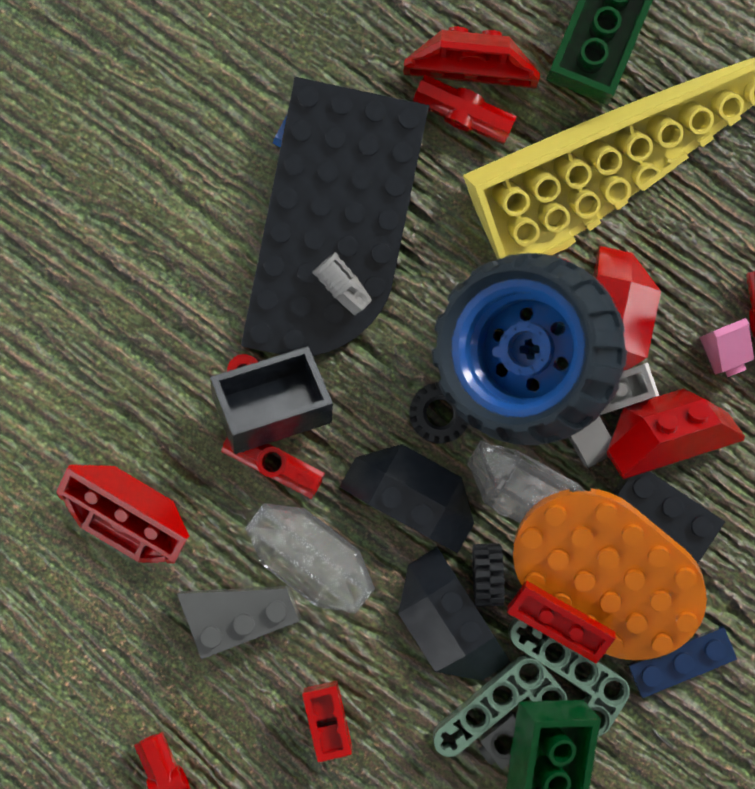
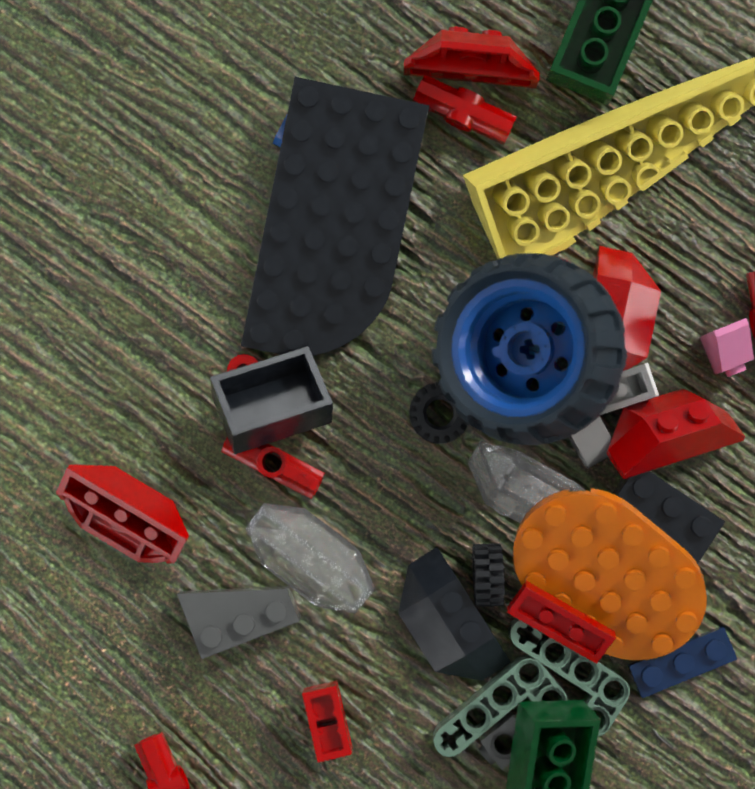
(342, 284): light grey hinge -> none
(413, 493): black wedge -> none

